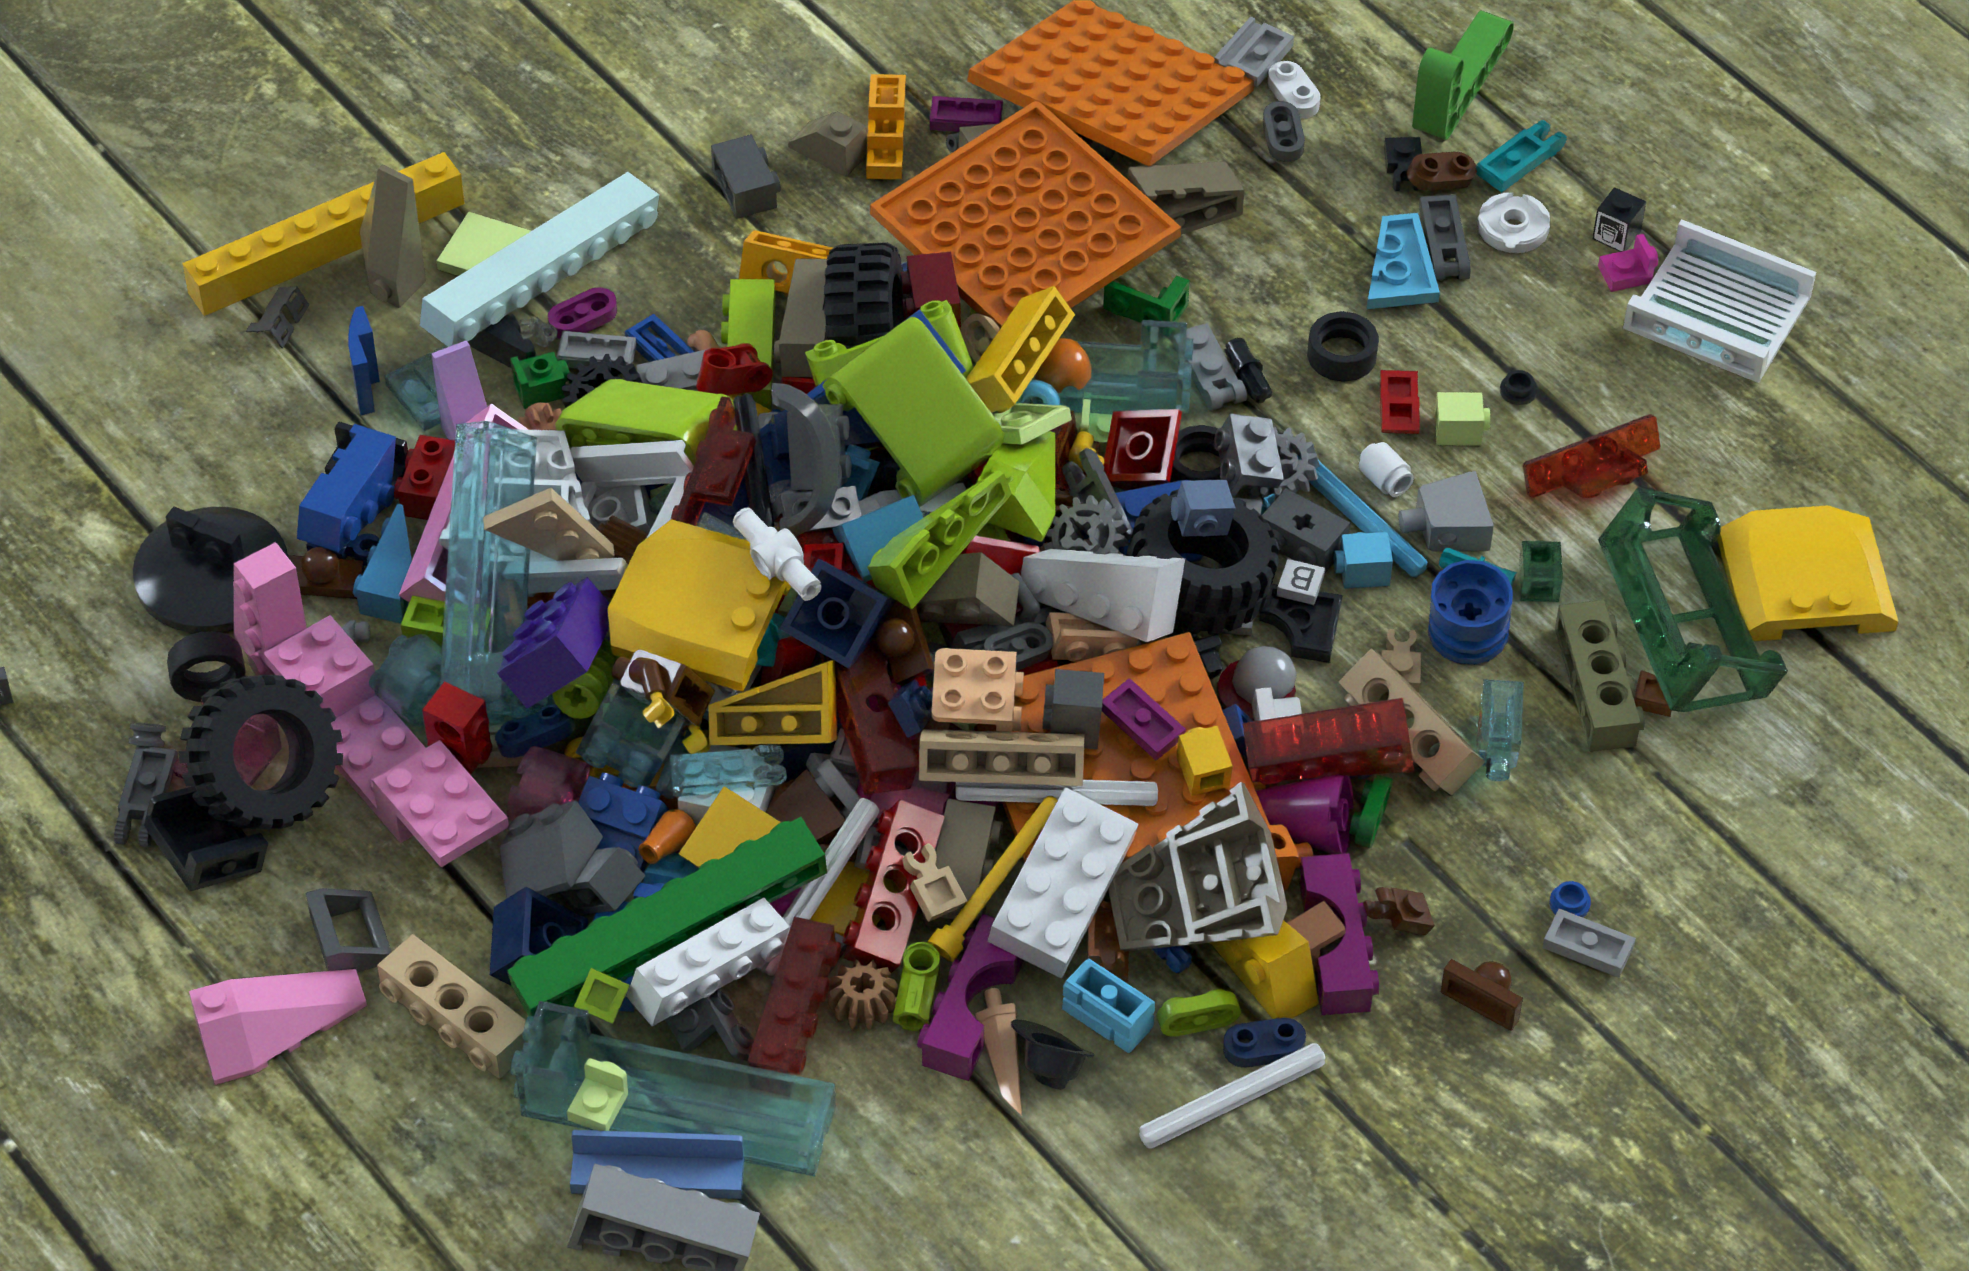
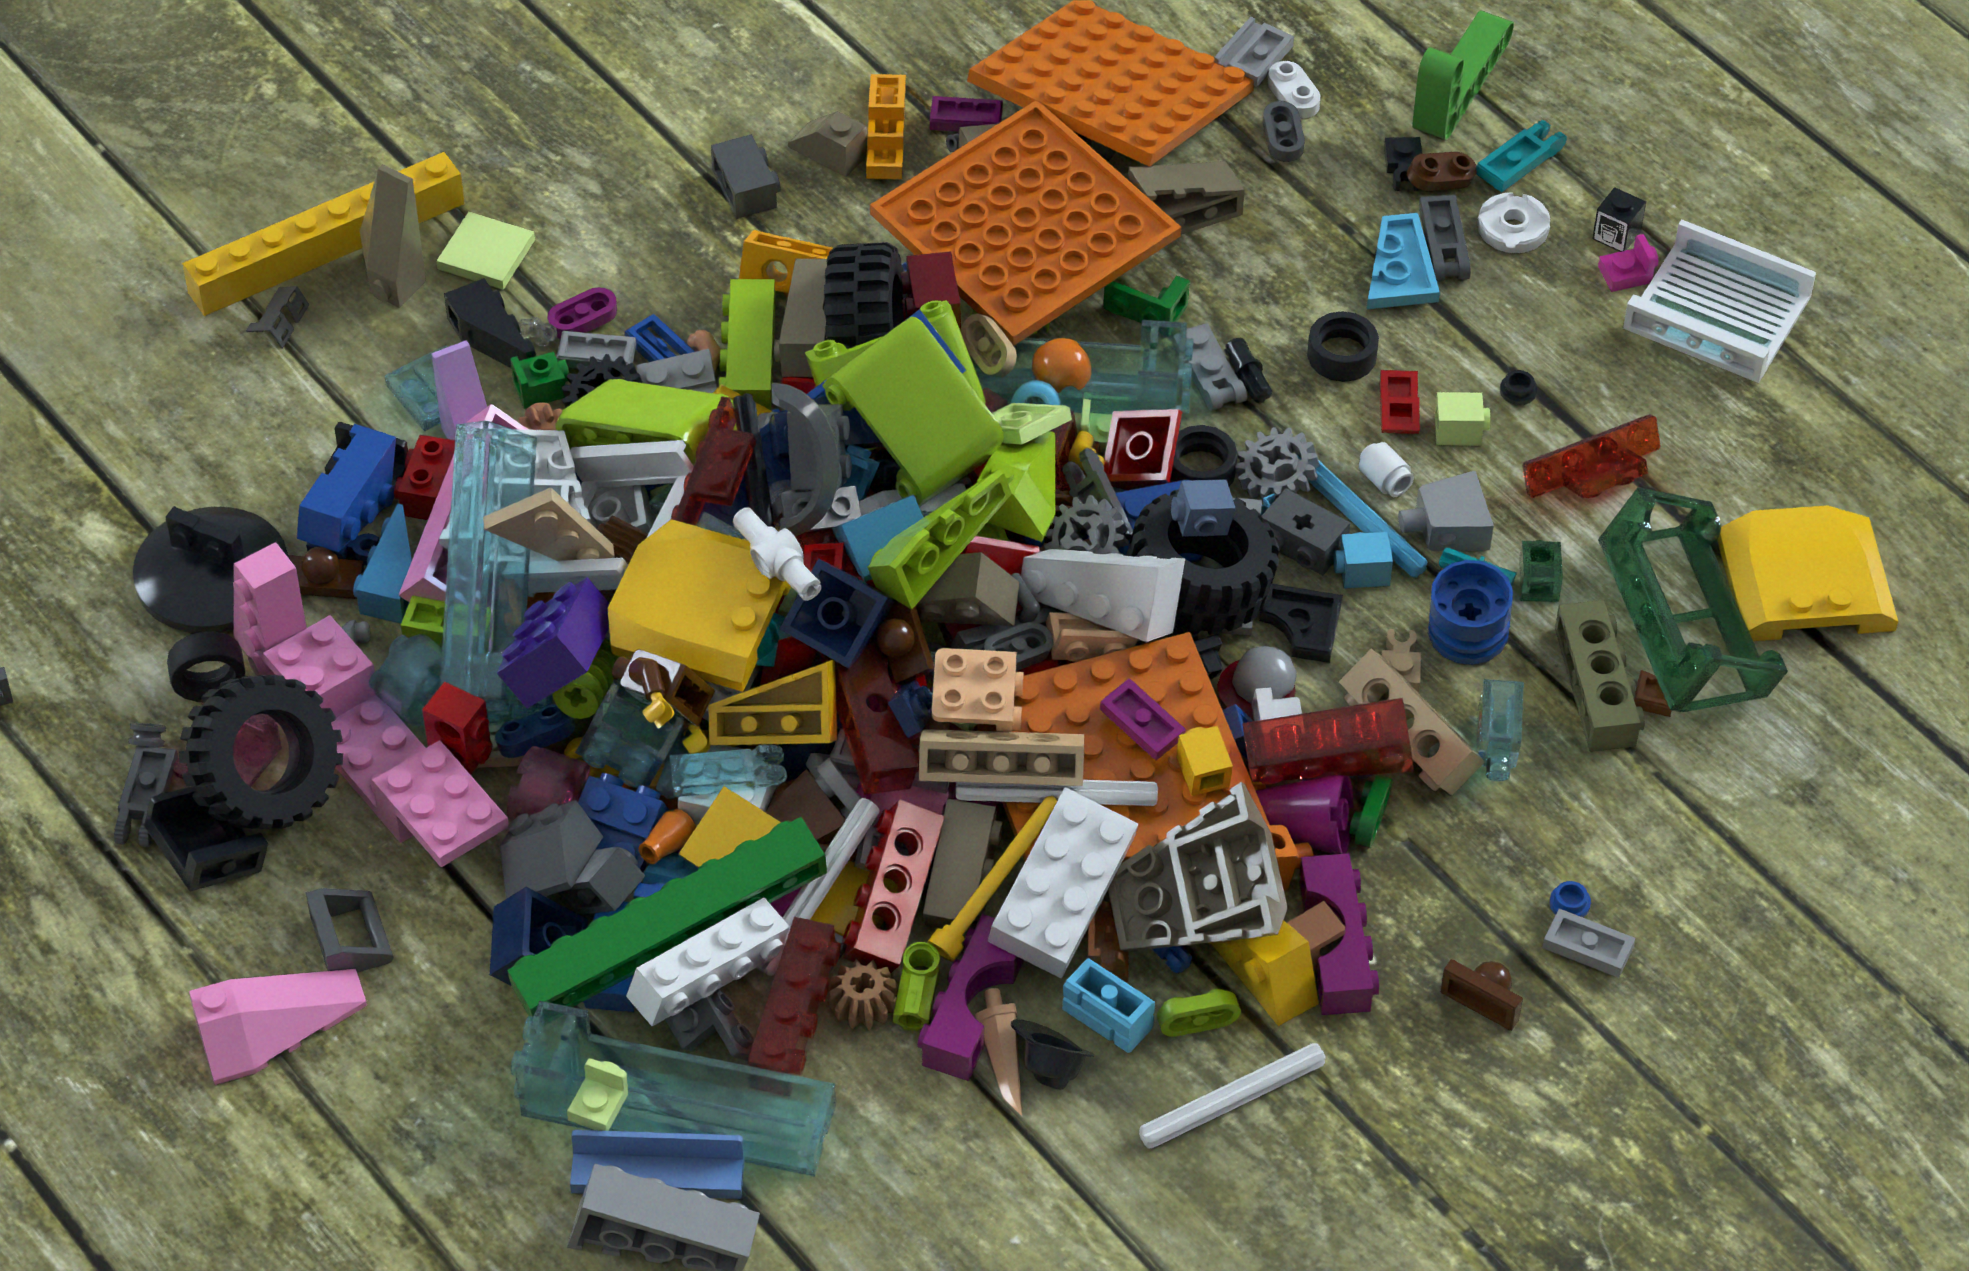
(363, 360): blue slope -> none
(448, 987): tan brick -> none
(539, 260): light aqua brick -> none
(602, 995): lime tile -> none
(733, 370): red piece -> none
(934, 889): tan plate -> none
(1020, 349): yellow brick -> none
(1075, 705): dark grey brick -> none
(1248, 453): flat silver bracket -> none
(1265, 1042): dark blue plate -> none
(1300, 581): white tile -> none
(1404, 908): reddish brown plate -> none

